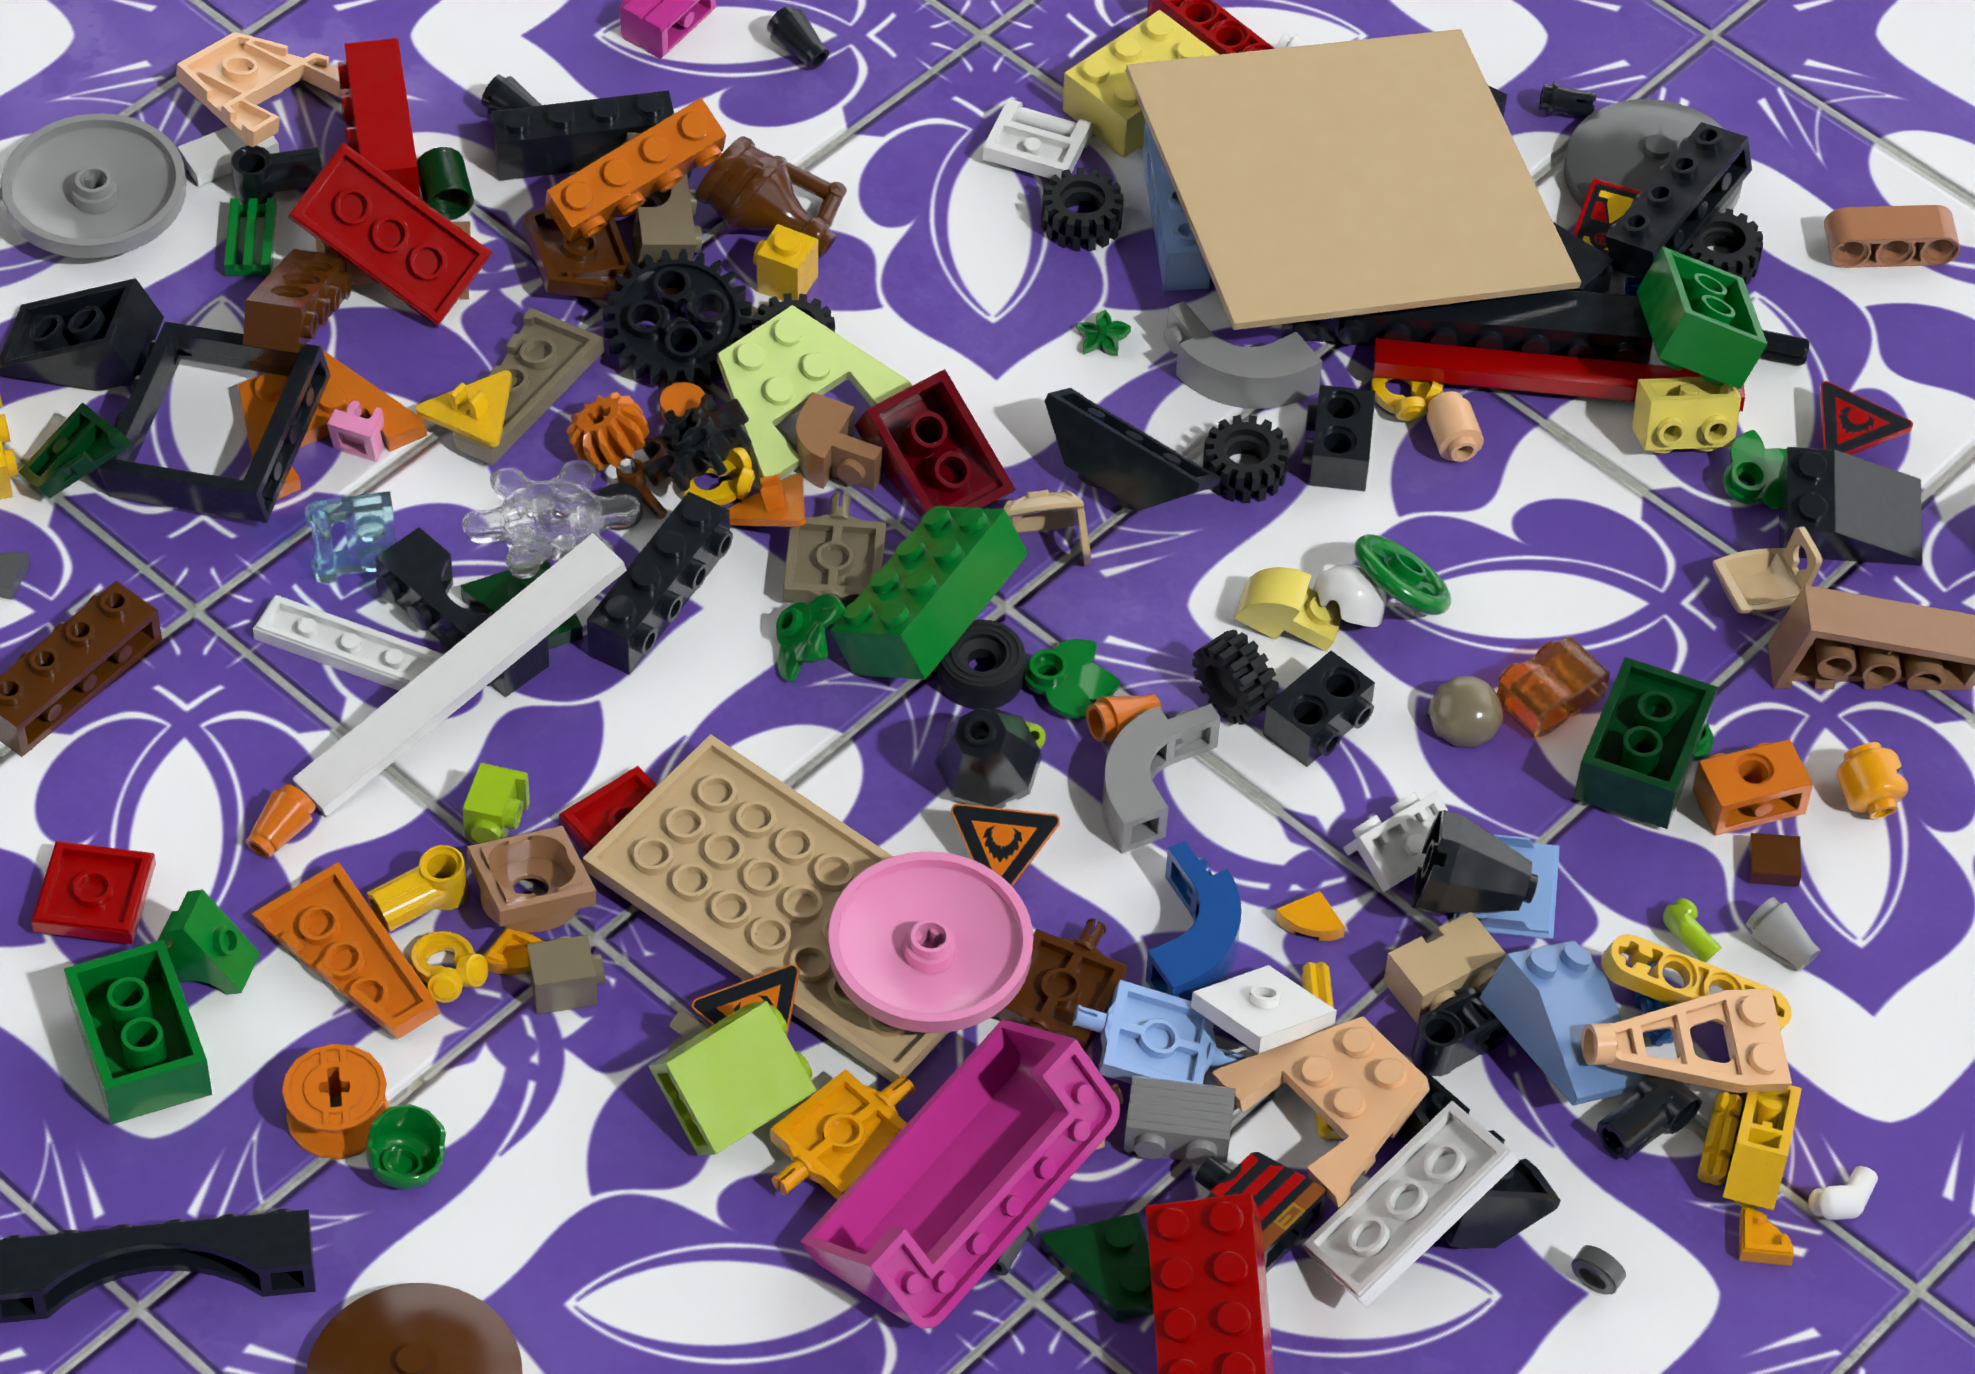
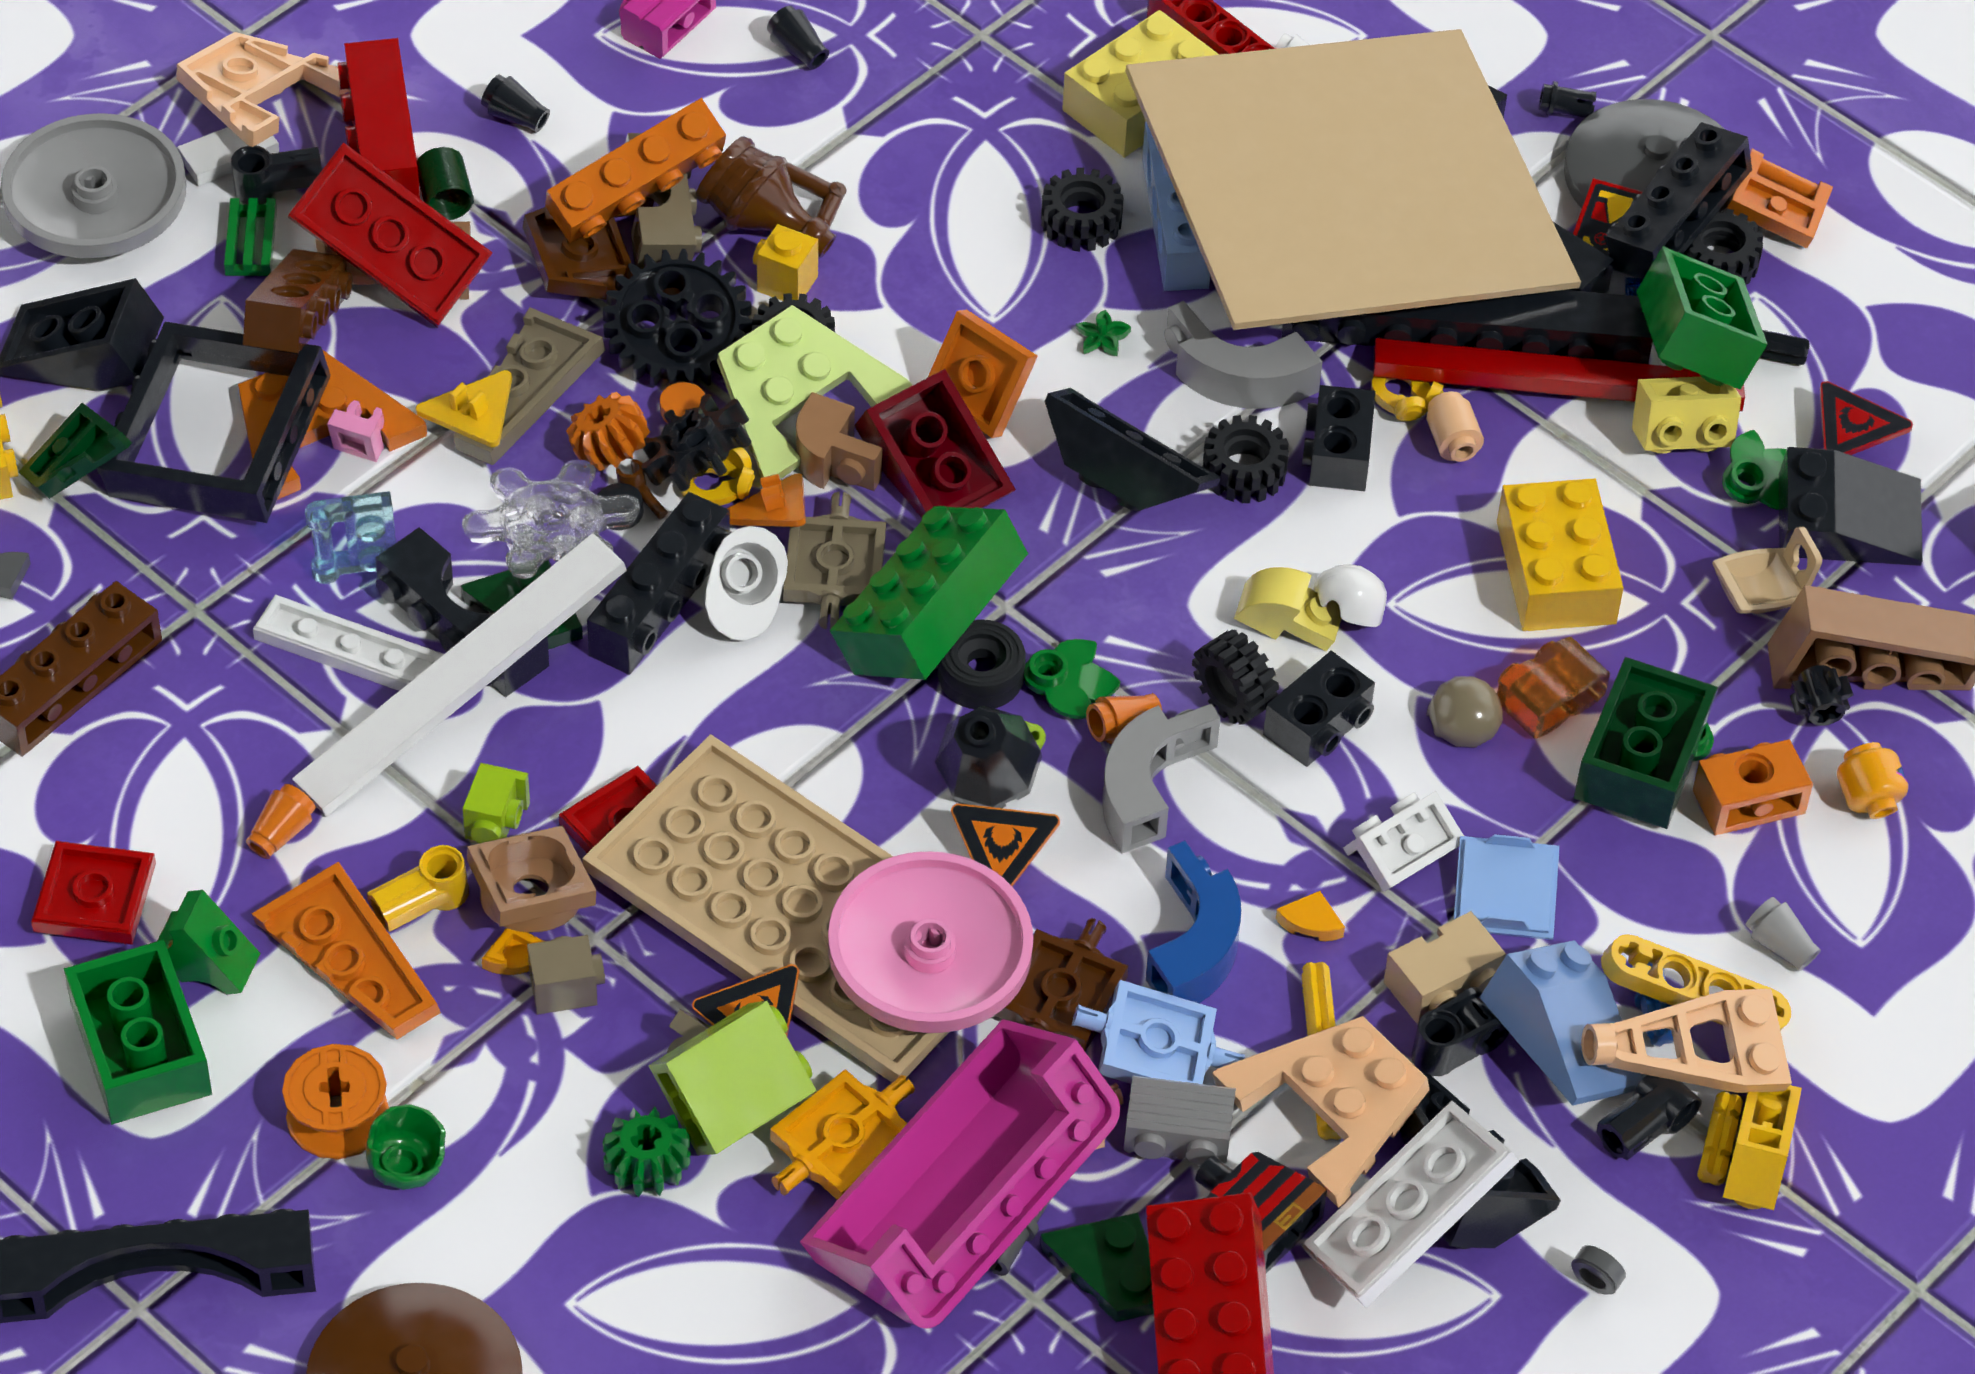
(445, 982): yellow piece -> none
(570, 134): black brick -> none
(646, 1151): none -> green gear
(745, 582): none -> white piece
(803, 633): green plate -> none
(985, 369): none -> orange tile
(1036, 141): white plate -> none
(1050, 511): tan piece -> none
(1263, 1009): white plate -> none
(1402, 574): green plate -> none
(1470, 870): black cone -> none
(1559, 554): none -> yellow brick
(1681, 922): lime arm -> none
(1762, 1240): light orange tile -> none
(1774, 859): reddish brown tile -> none
(1781, 200): none -> orange plate
(1821, 695): none -> black gear
(1844, 1200): white arm -> none
(1891, 236): nougat beam -> none

